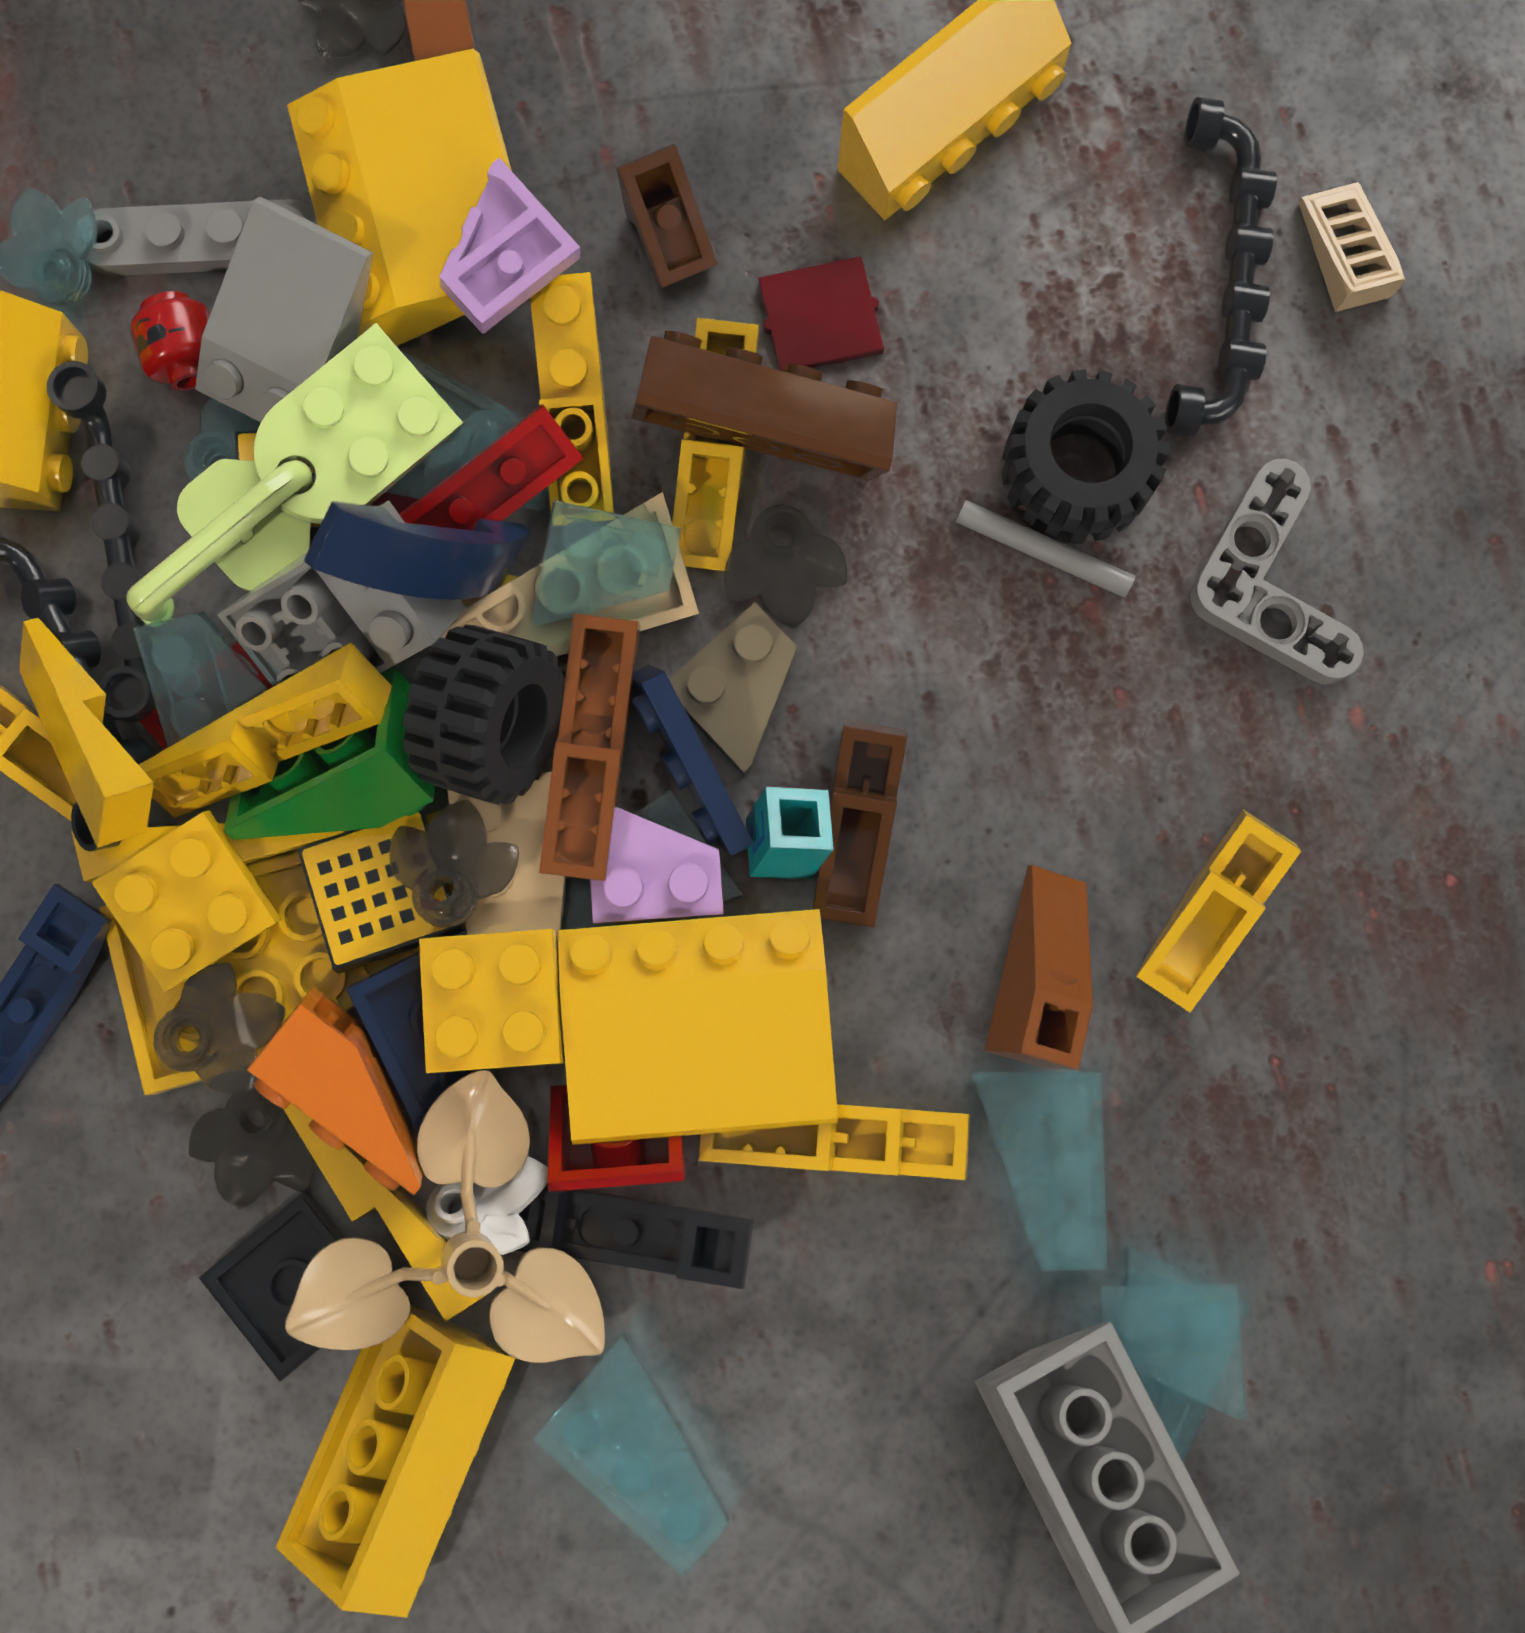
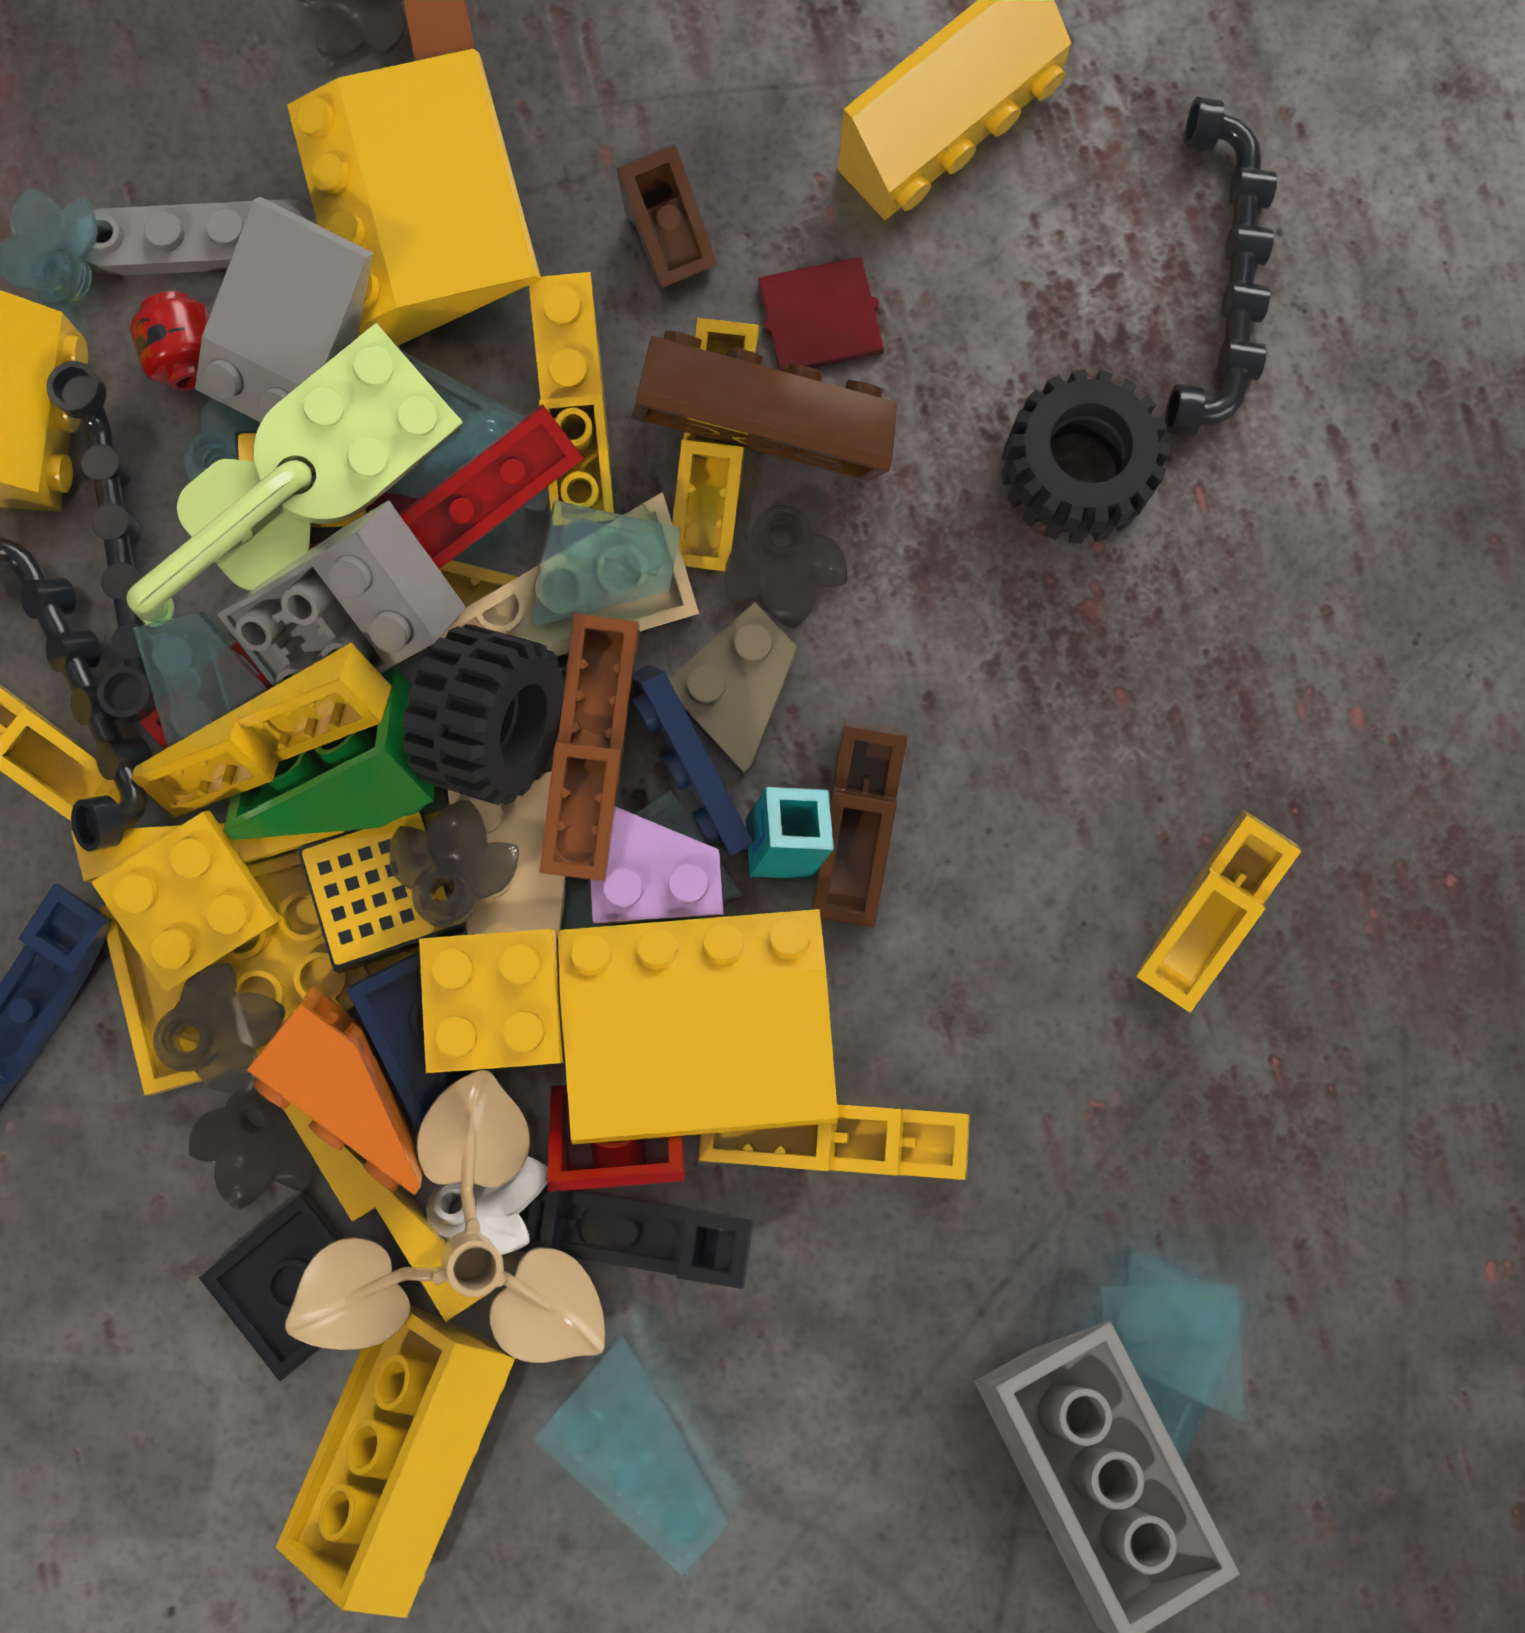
(71, 705): yellow slope -> none
(412, 559): dark blue slope -> none
(505, 251): lavender wing -> none
(1045, 549): light grey bar -> none
(1046, 976): dark orange slope -> none
(1054, 1160): clear light blue wing -> none
(1255, 595): light grey beam -> none
(1342, 284): tan slope -> none

